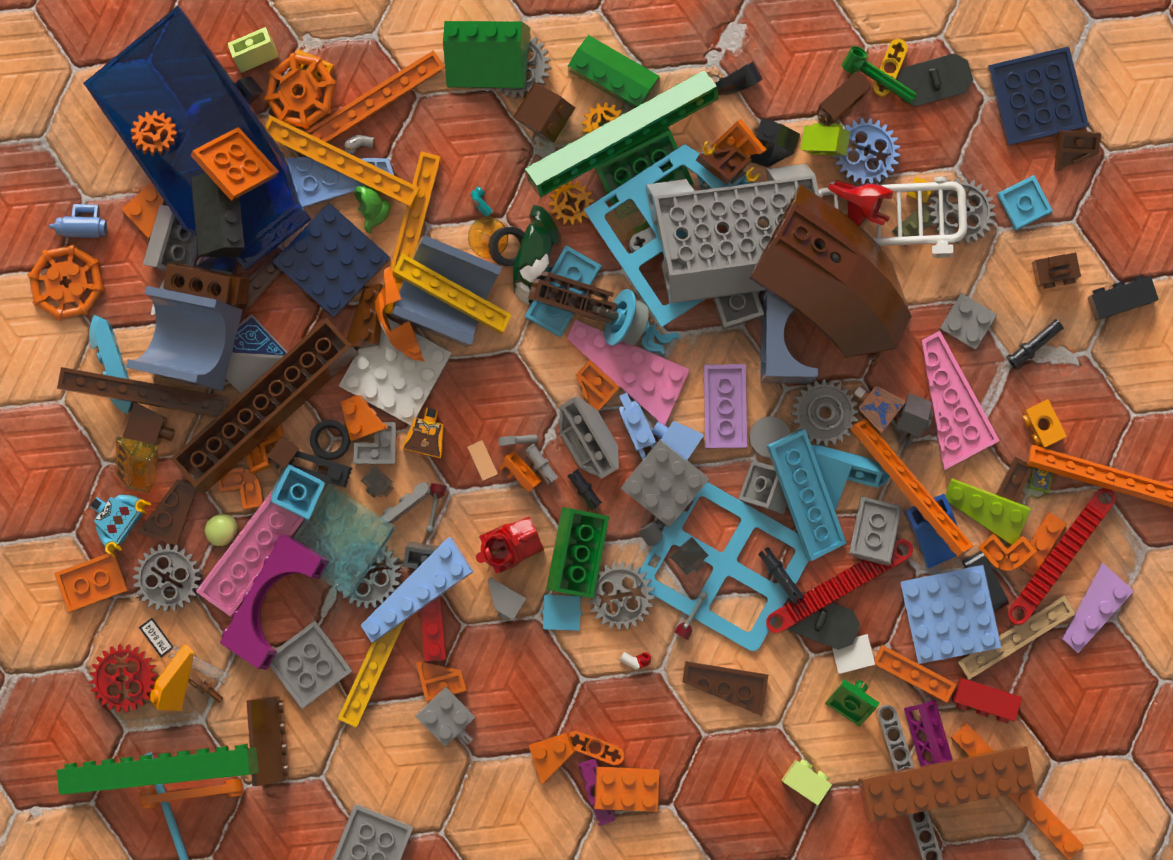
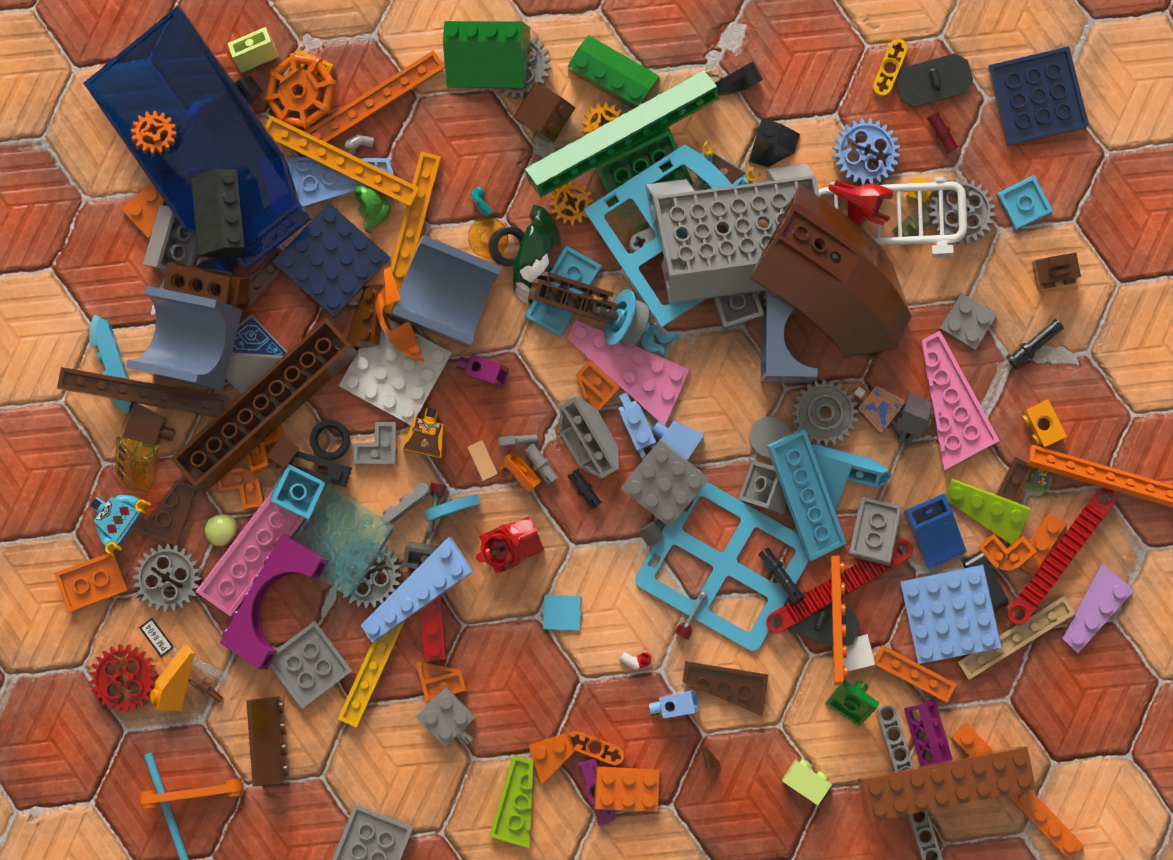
(57, 274): orange plate -> none
(81, 226): medium blue piece -> none
(157, 770): green brick -> none
(234, 163): orange plate -> none
(360, 418): orange wing -> none
(377, 483): clear smoke brick -> none
(451, 293): yellow plate -> none
(452, 507): none -> medium azure piece
(490, 372): none -> magenta torso
(505, 600): light grey slope -> none
(513, 813): none -> lime wing
(577, 552): green slope -> none
(625, 613): light grey gear -> none
(684, 702): none -> light blue torso
(689, 556): clear smoke brick -> none
(710, 760): none -> reddish brown slope
(725, 163): reddish brown wing -> none
(725, 406): lavender plate -> none
(741, 137): orange wing -> none
(825, 140): lime brick -> none
(839, 629): none -> orange plate
(843, 99): reddish brown window -> none
(857, 61): green axle -> none
(912, 488): orange plate -> none
(942, 132): none -> dark red pin
(986, 700): red brick -> none
(1075, 146): reddish brown wing -> none
(1122, 297): black brick -> none

